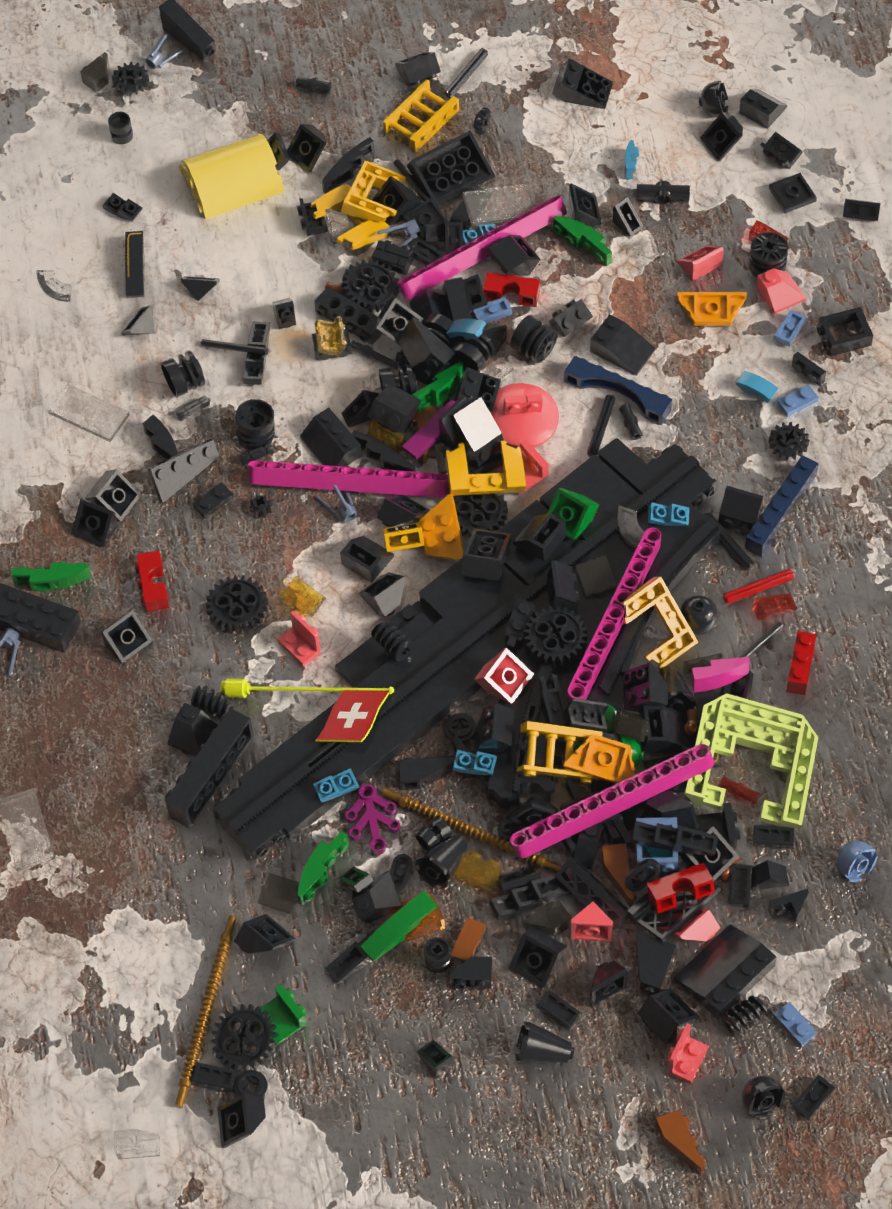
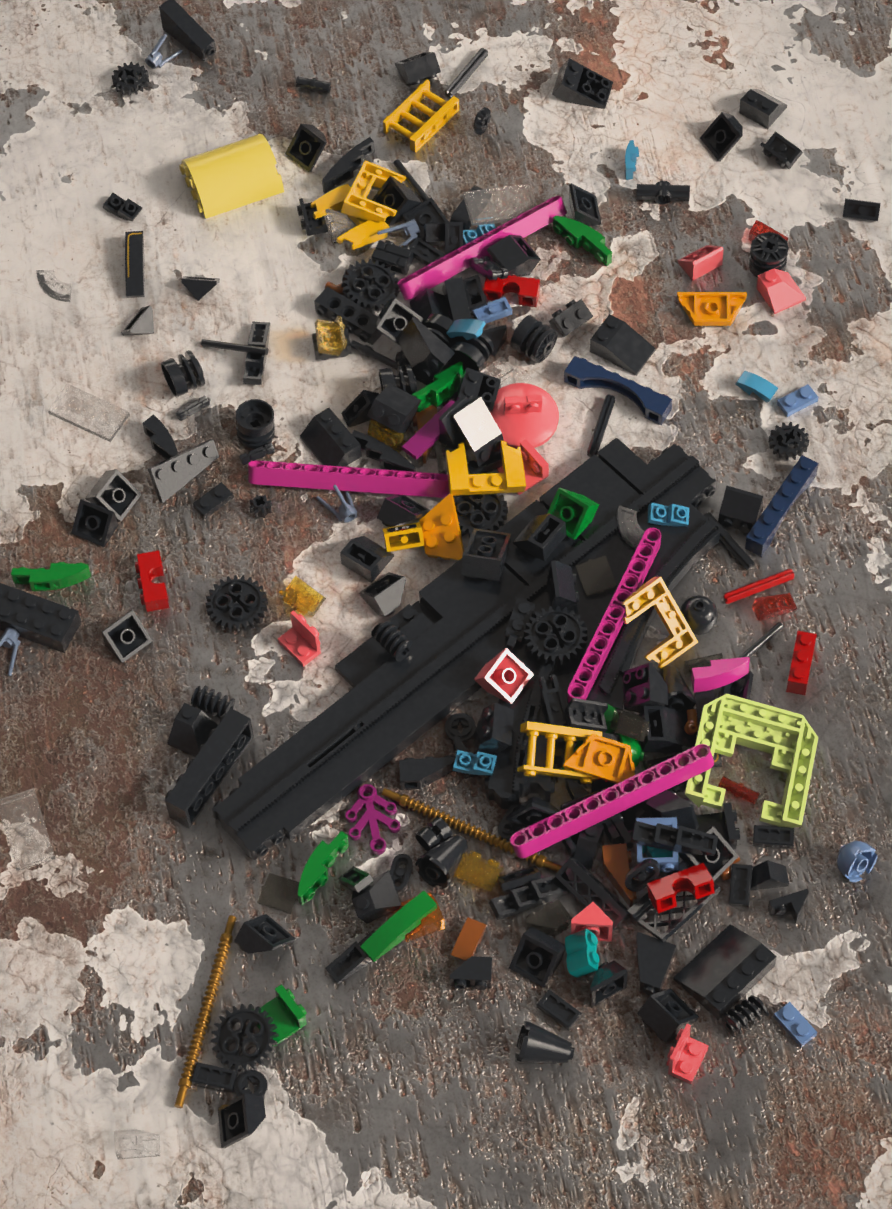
(96, 73): clear smoke slope -> none
(120, 127): black wheel -> none
(279, 150): black plate -> none
(284, 313): black slope -> none
(336, 786): dark azure slope -> none
(349, 718): flag -> none
(436, 1057): black slope -> none
(437, 955): black wheel -> none
(451, 168): black slope -> none
(487, 268): none -> black plate
(582, 953): none -> teal brick
(626, 217): black slope -> none
(630, 421): black pin -> none
(676, 1137): dark orange slope -> none
(699, 927): coral slope -> none
(713, 98): black cylinder -> none
(762, 1095): black cylinder -> none
(790, 328): medium blue plate -> none
(792, 193): black plate -> none
(808, 368): black plate -> none
(813, 1097): black plate -> none
(849, 344): black window -> none

